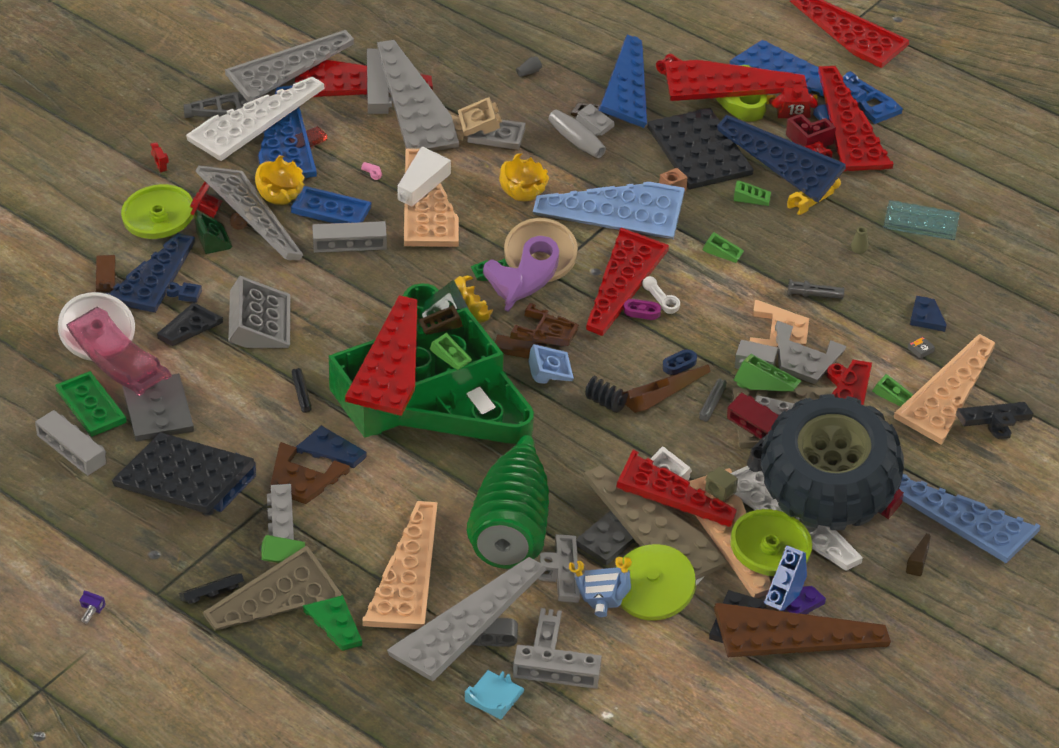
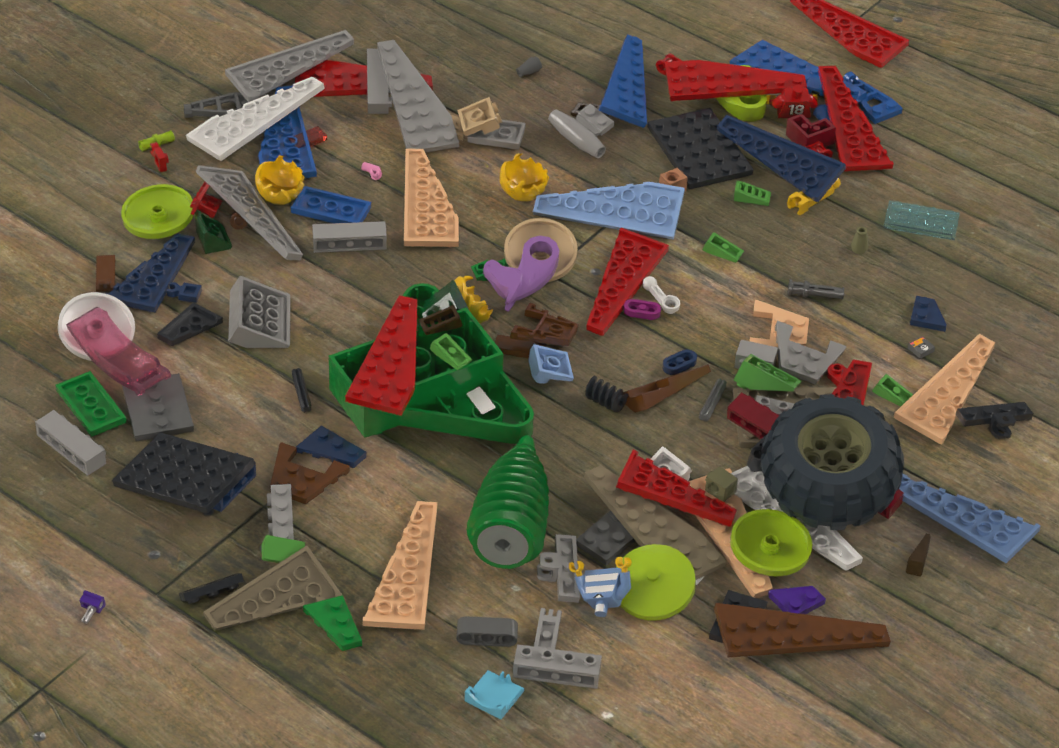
(160, 139): none -> lime pin
(422, 176): white slope -> none
(452, 632): light grey wing -> none
(787, 579): blue slope -> none

